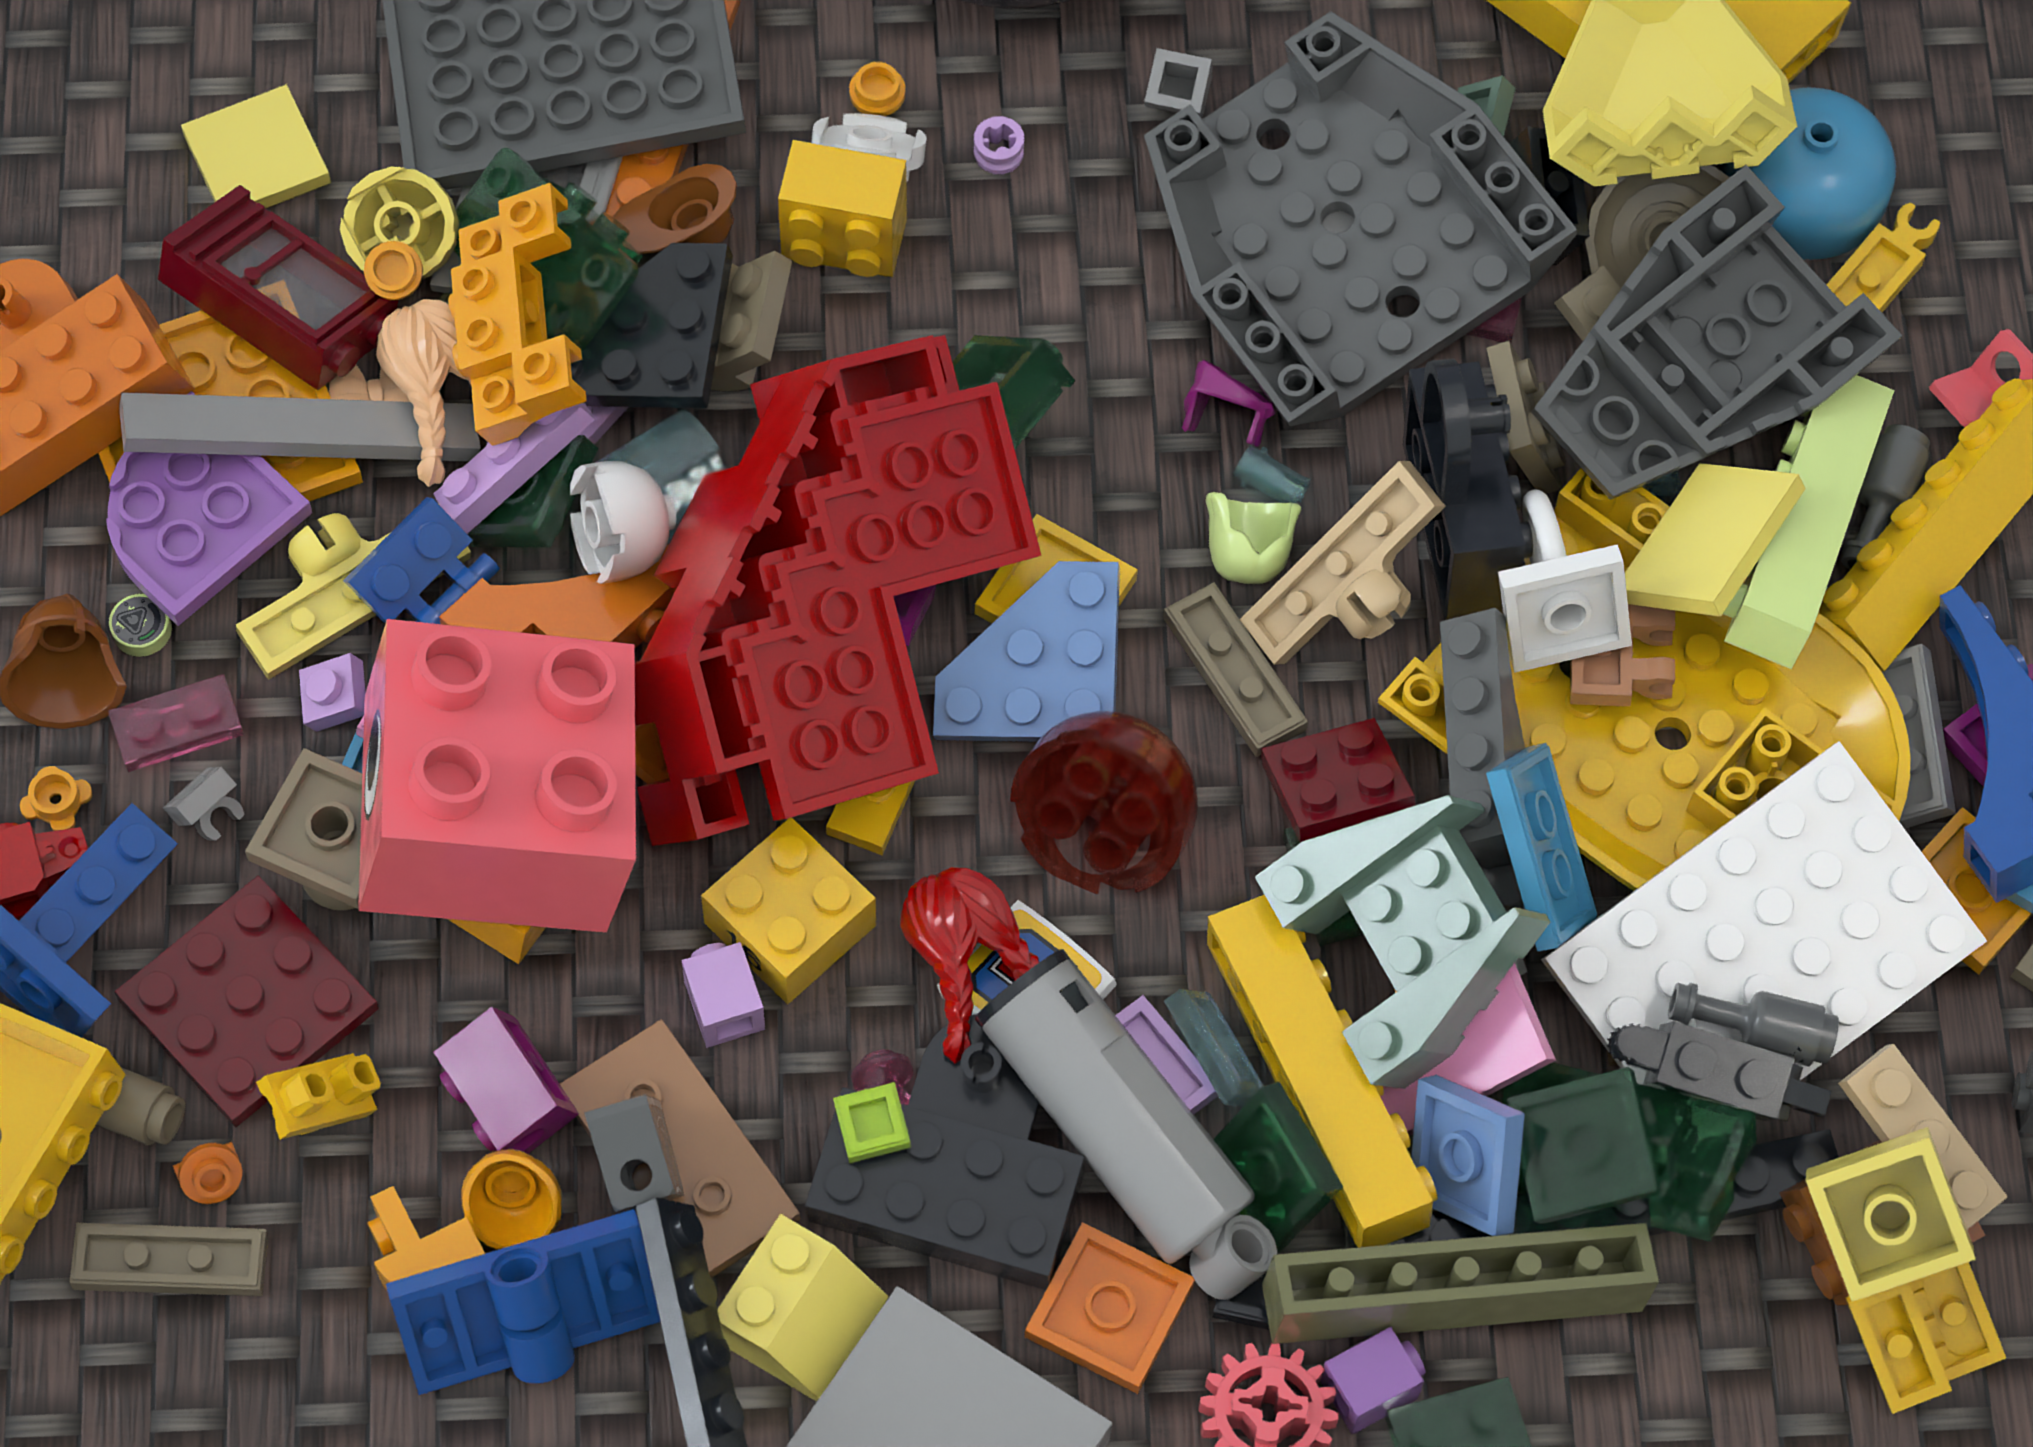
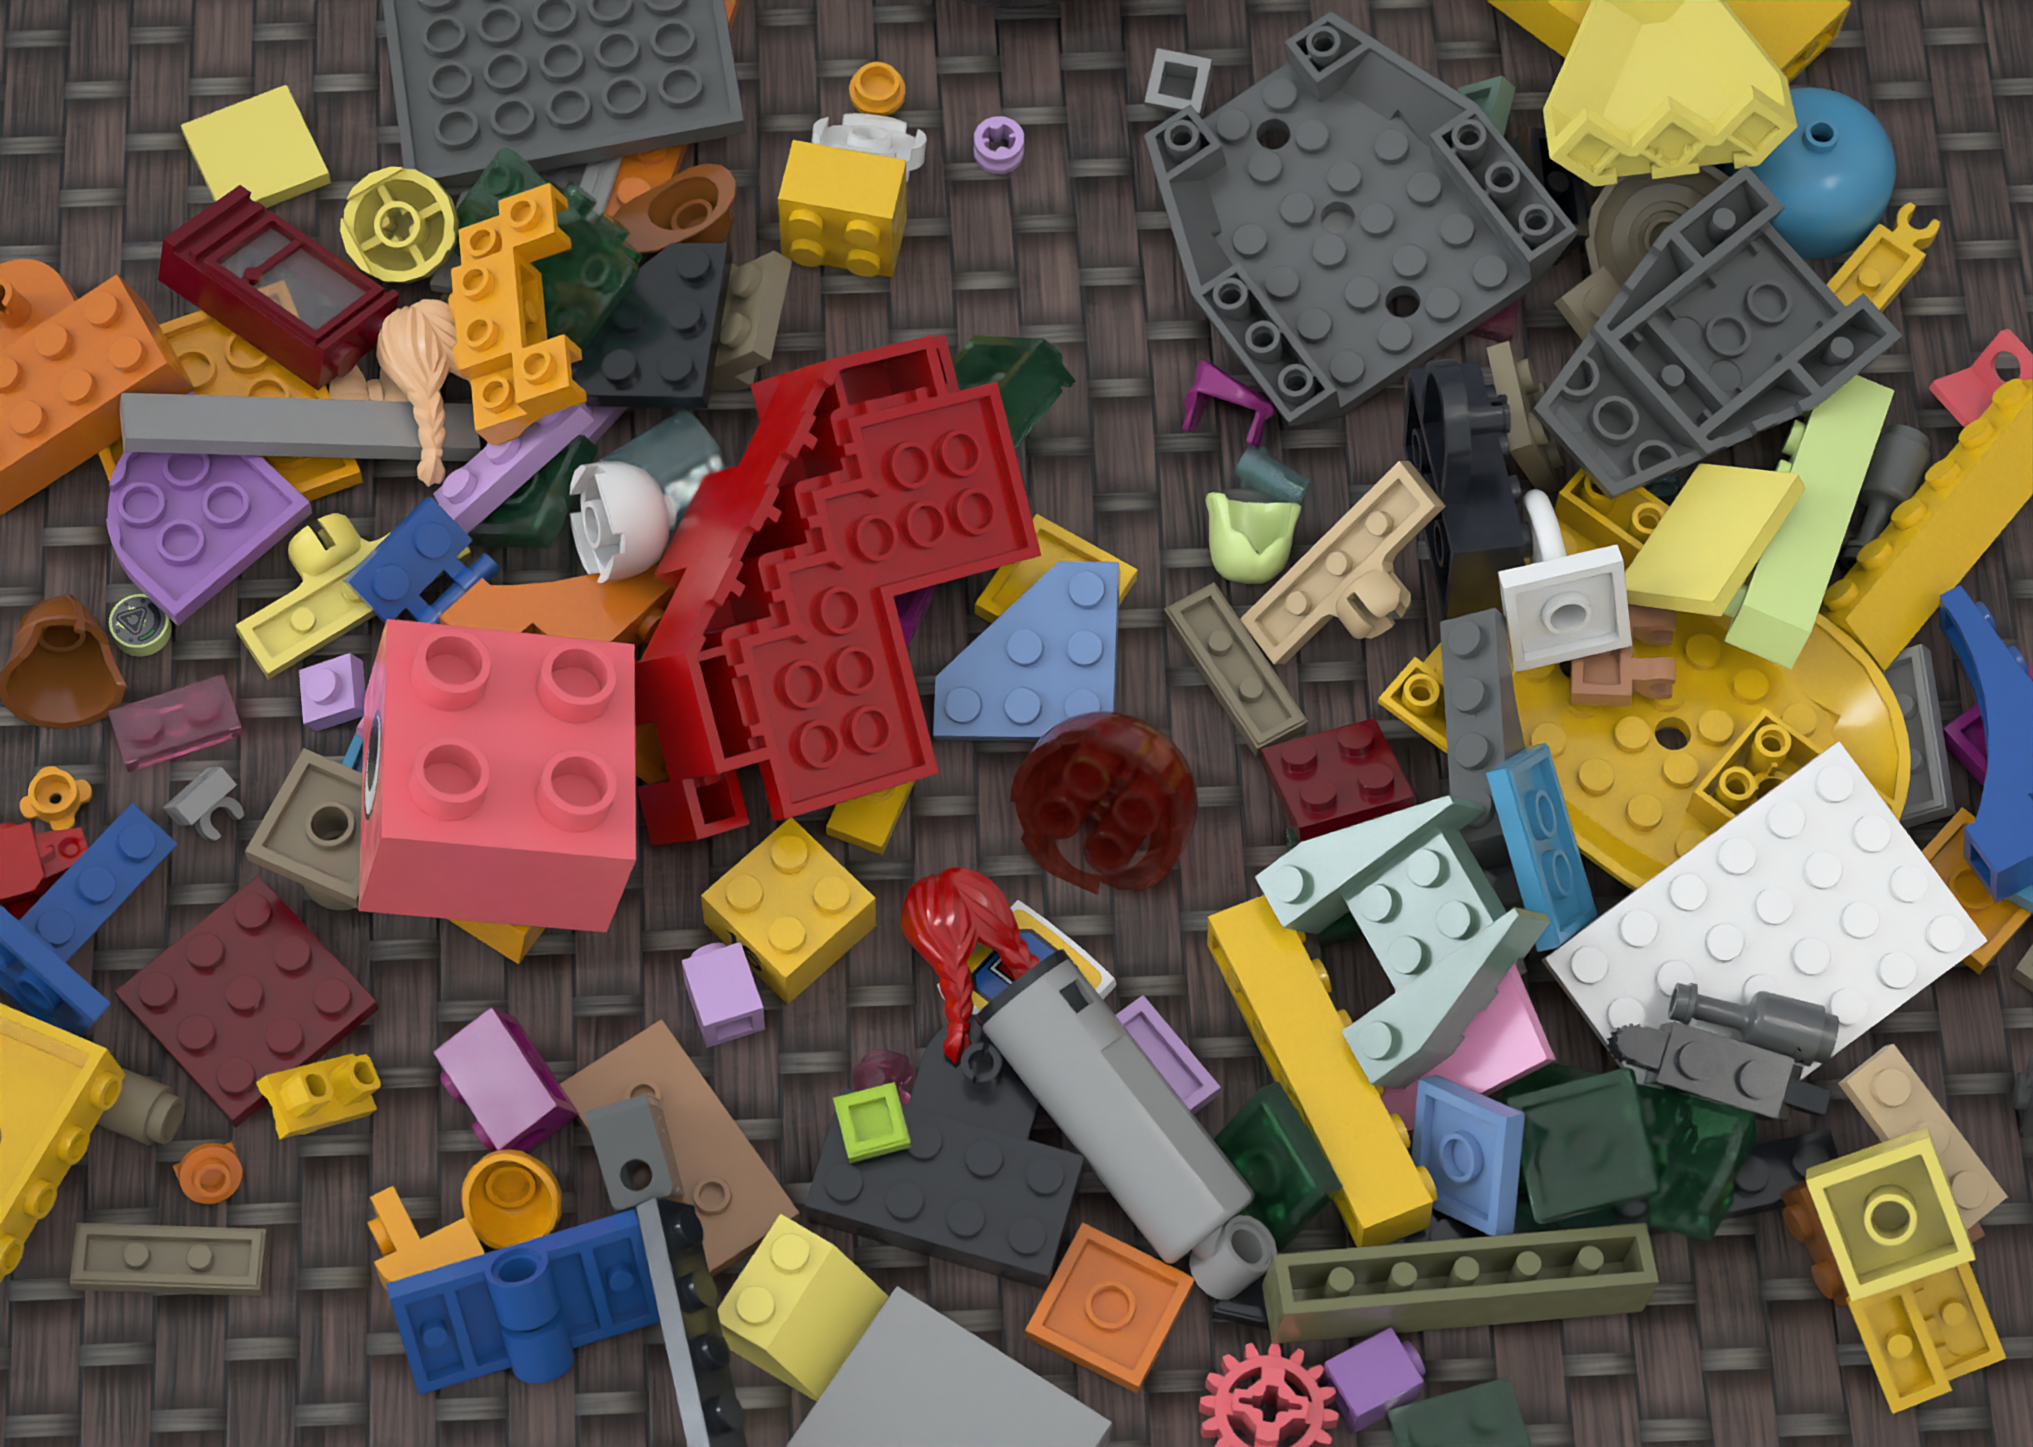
(393, 270): light orange plate -> none
(1214, 1046): clear light blue tile -> none

